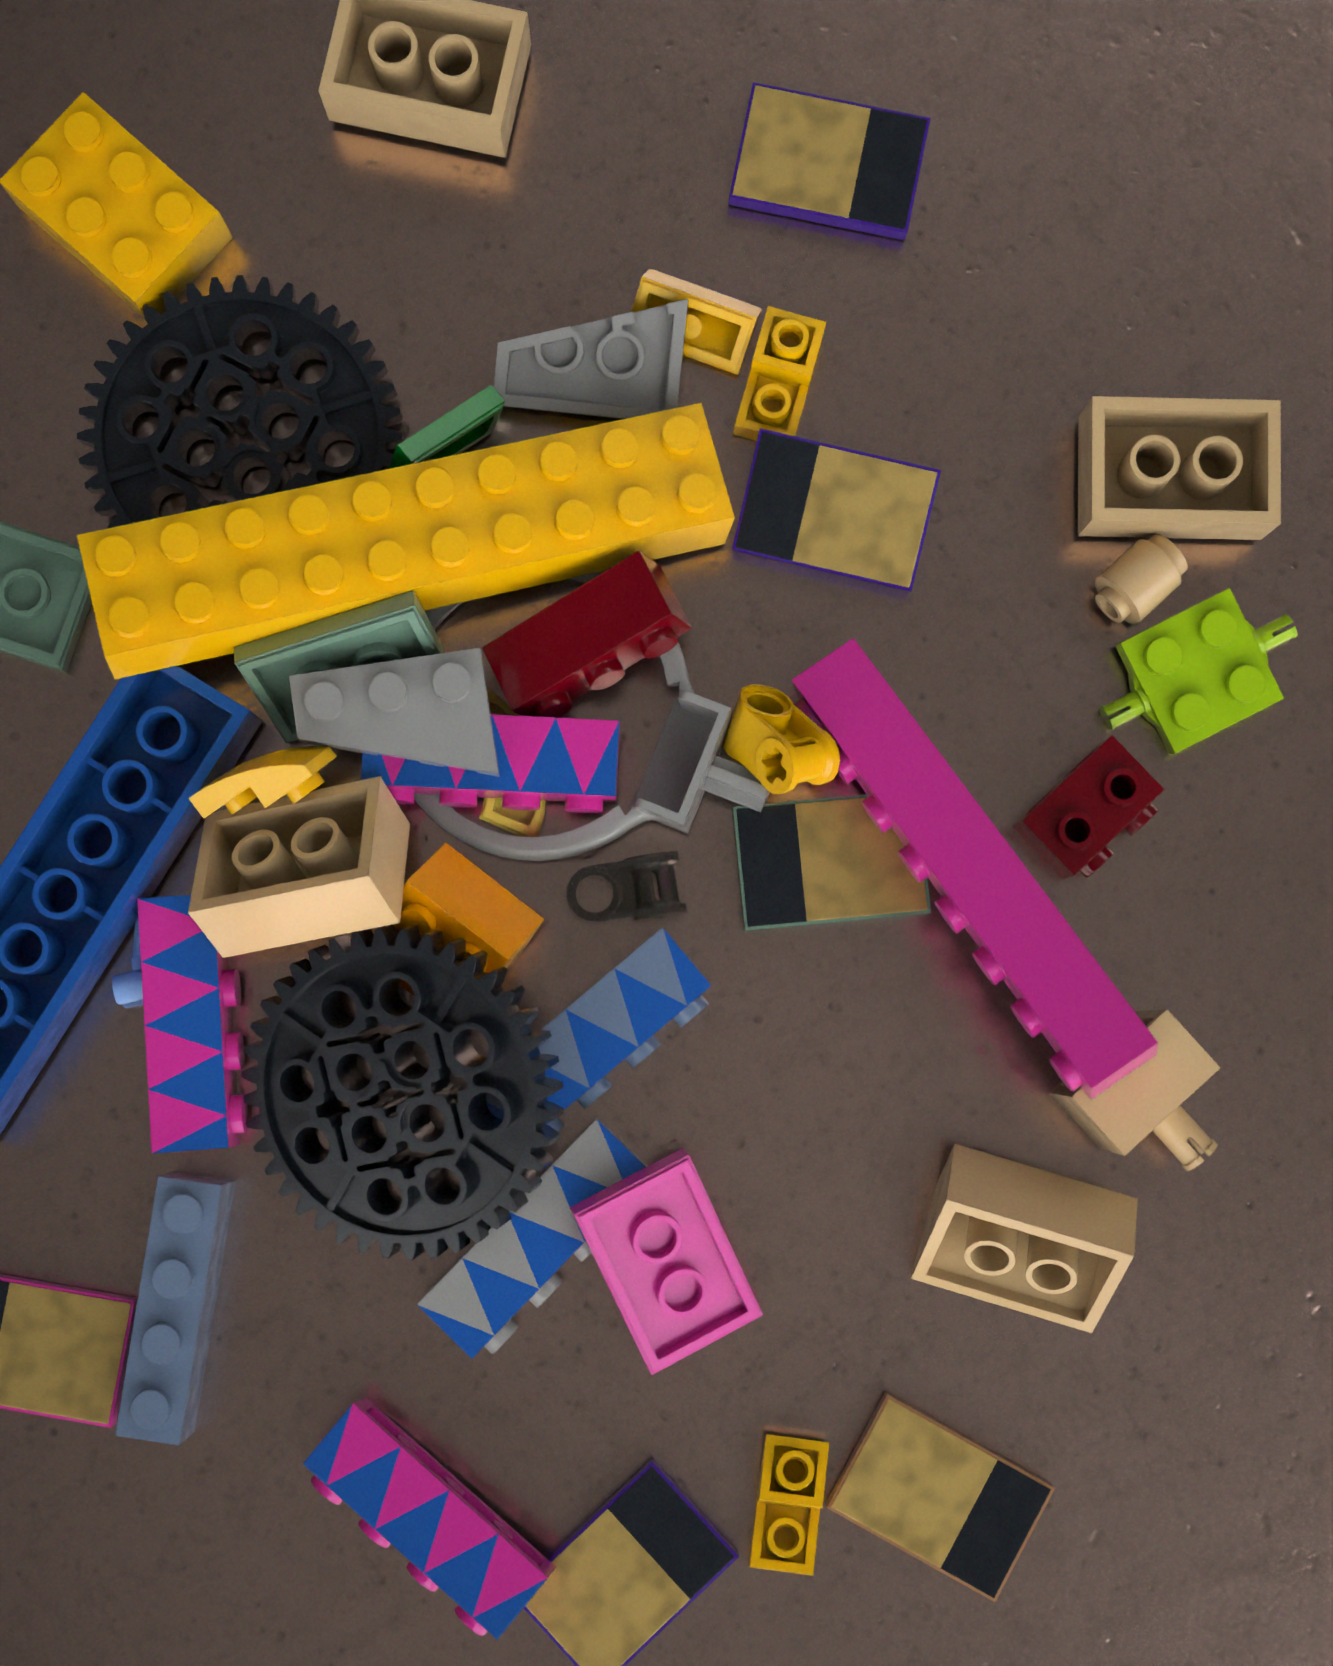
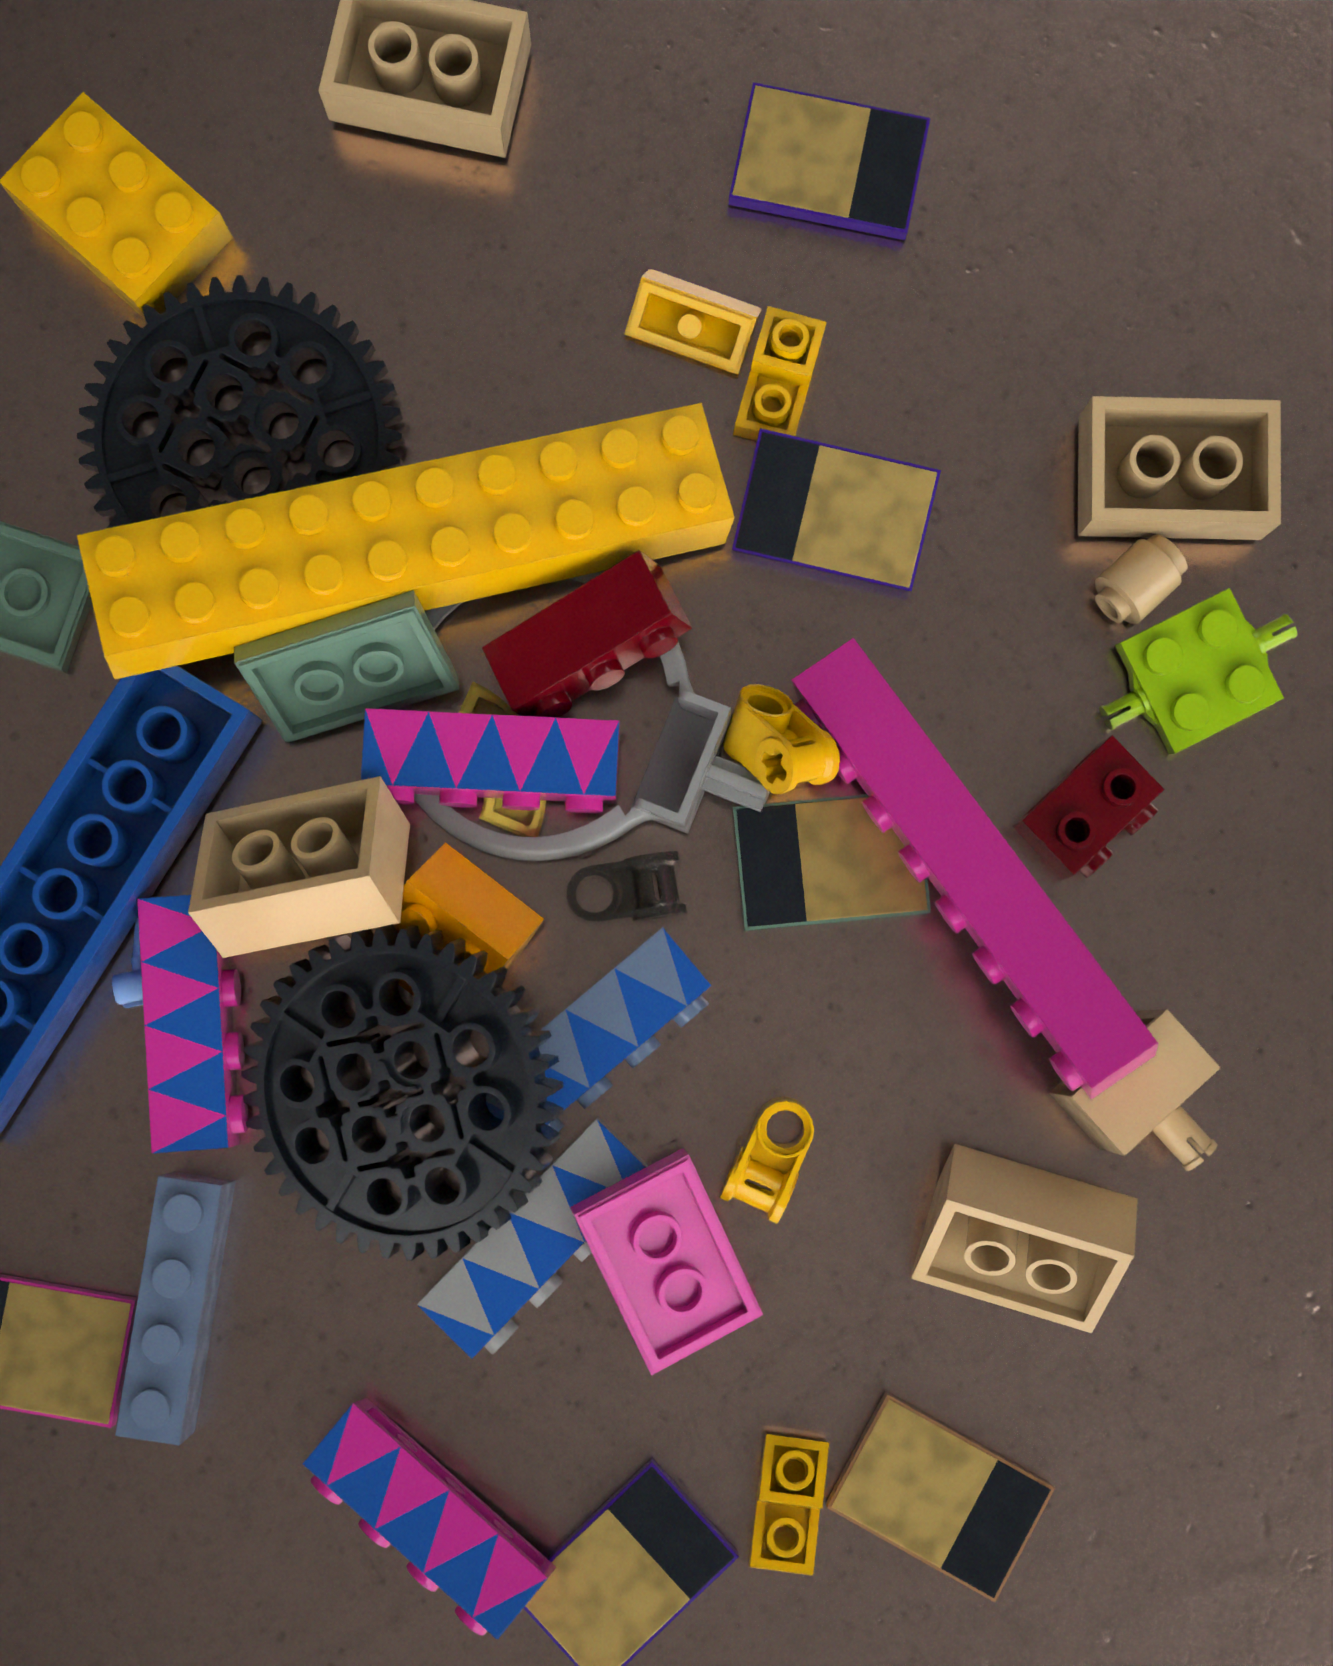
(266, 778): yellow slope -> none
(403, 708): light grey wing -> none
(453, 431): green tile -> none
(598, 367): light grey wing -> none
(769, 1162): none -> yellow piece

